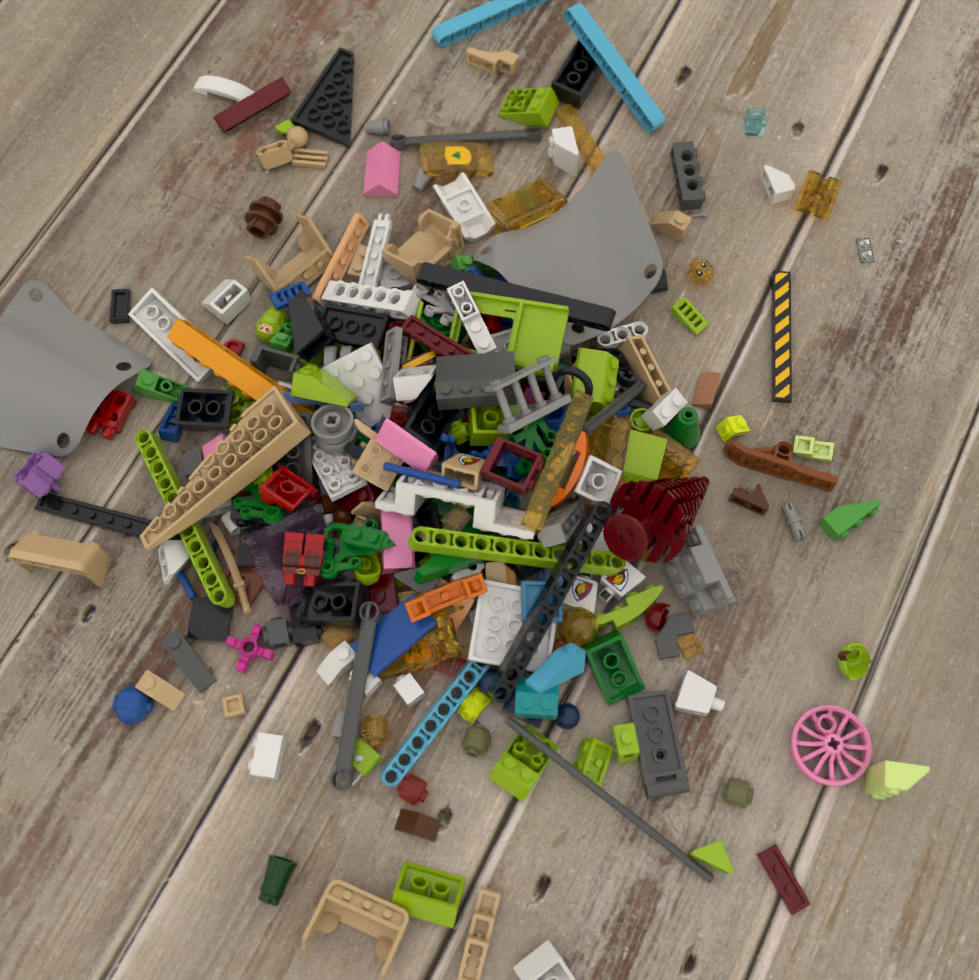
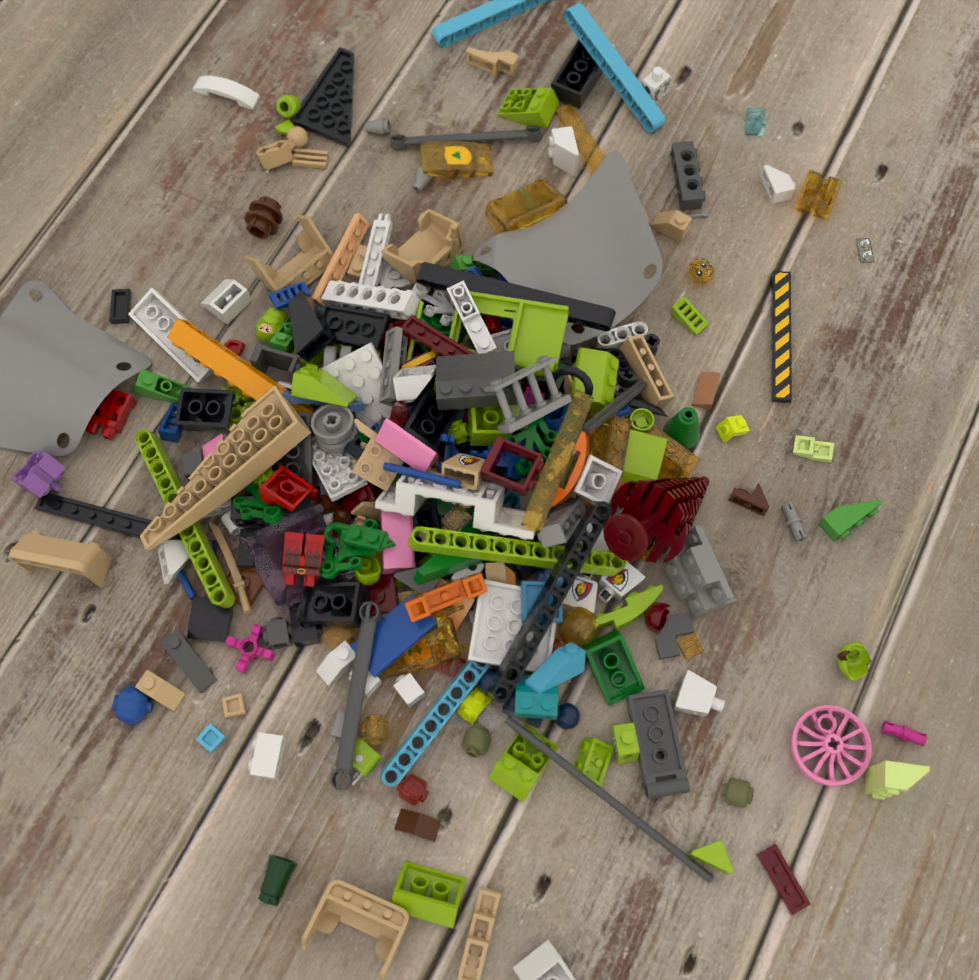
(211, 738): none -> medium azure plate
(252, 105): dark red beam -> none
(288, 105): none -> lime head
(382, 171): bright pink slope -> none
(466, 208): white piece -> none
(652, 341): none -> black bush
(657, 84): none -> white torso
(662, 284): black slope -> none
(664, 409): white brick -> none
(774, 463): dark orange piece -> none
(904, 733): none -> dark pink pin

